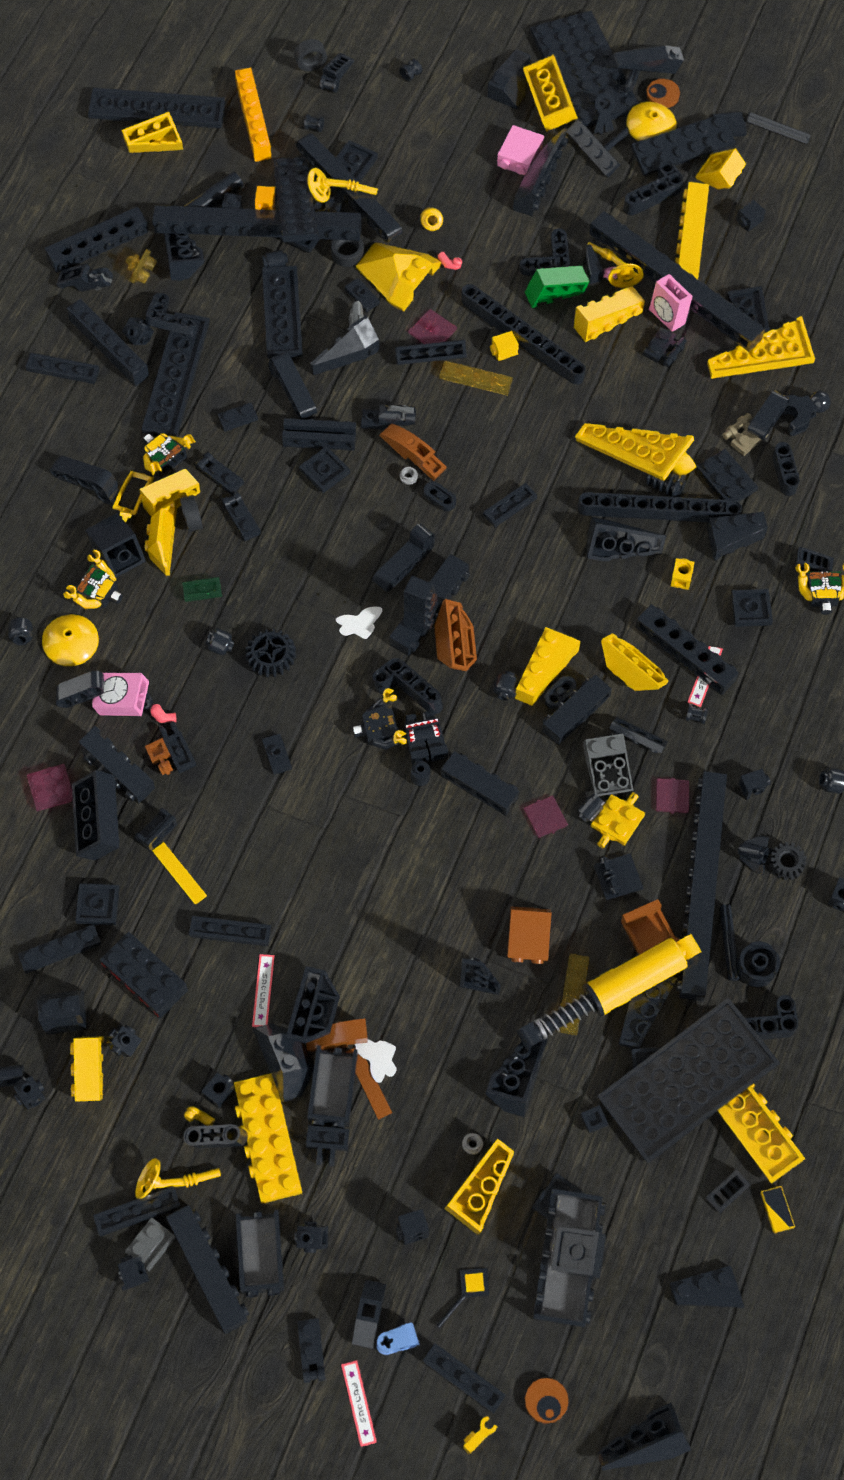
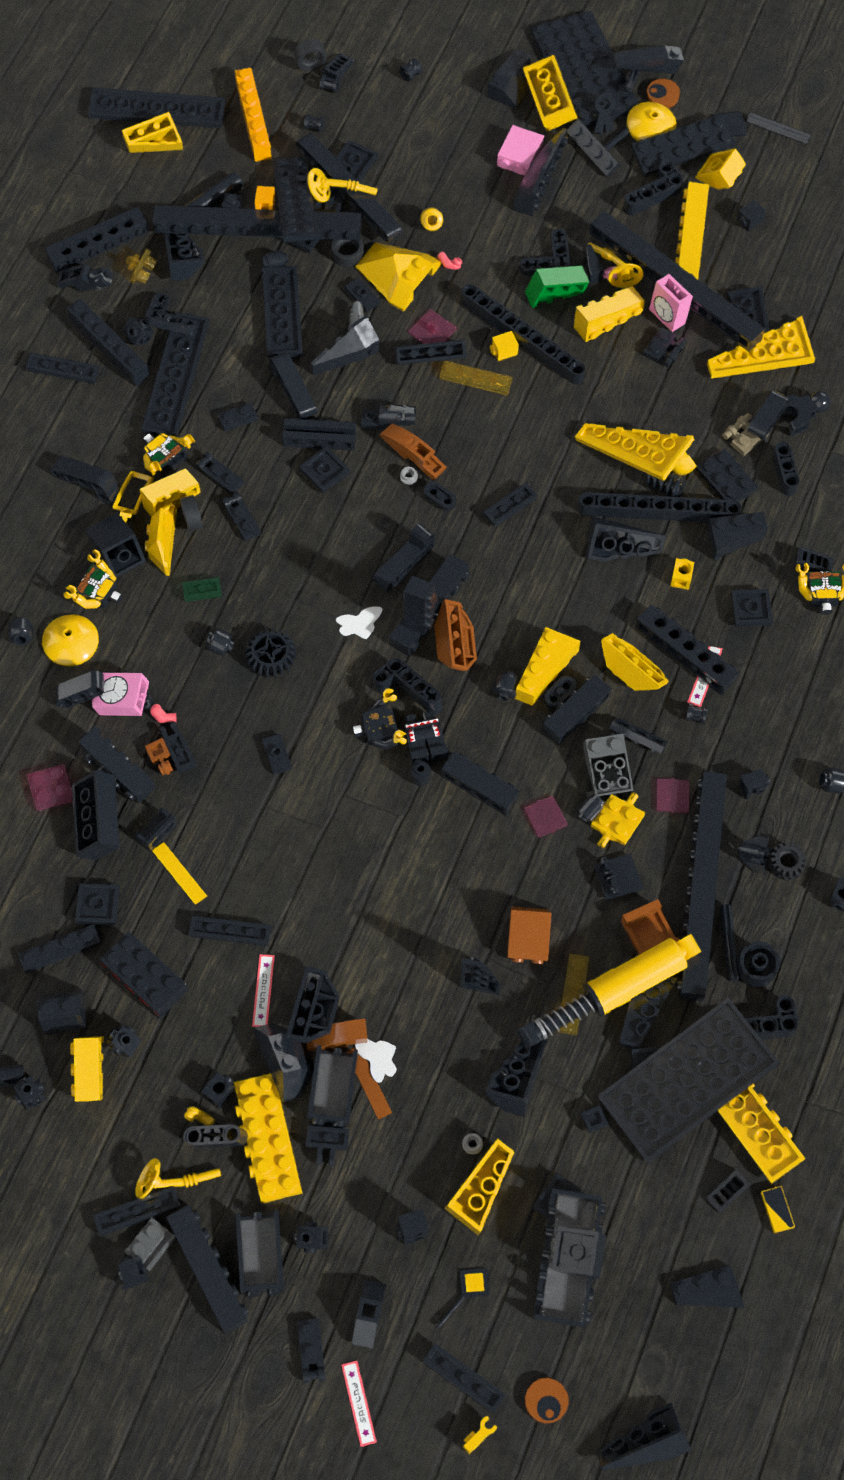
(402, 1338): medium blue piece -> none

